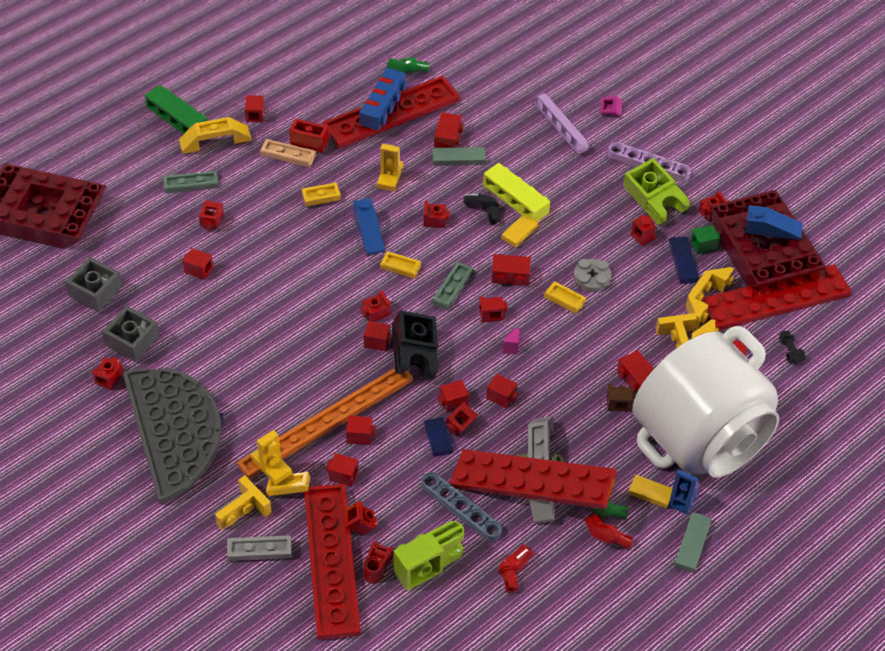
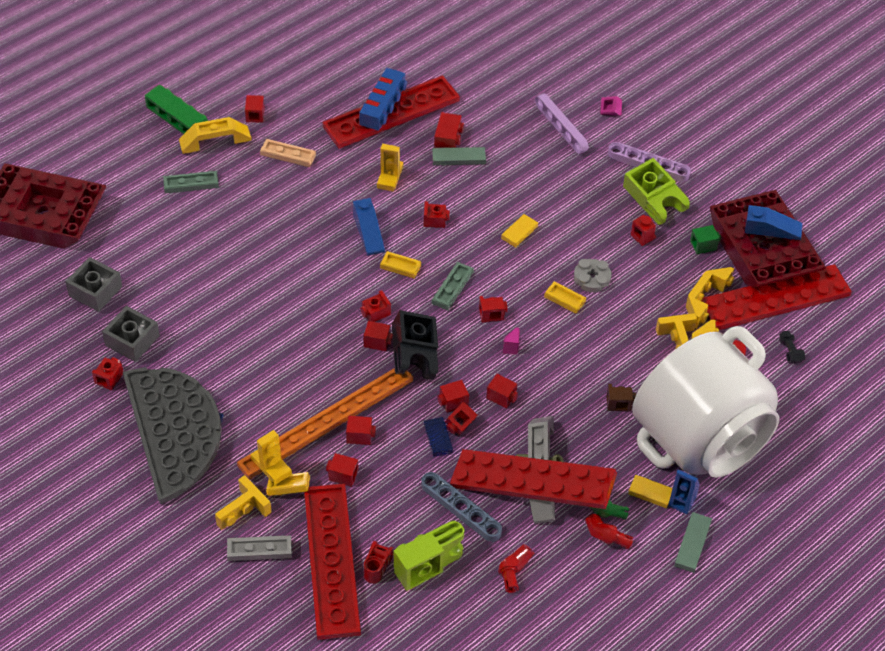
(197, 263): red brick -> none
(211, 219): red brick -> none
(309, 135): red brick -> none
(321, 194): yellow plate -> none
(364, 519): red brick -> none
(408, 65): green arm -> none
(485, 203): black arm -> none
(511, 270): red brick -> none
(516, 192): neon yellow brick -> none
(634, 369): red brick -> none
(683, 260): clear blue tile -> none
(705, 204): red brick -> none

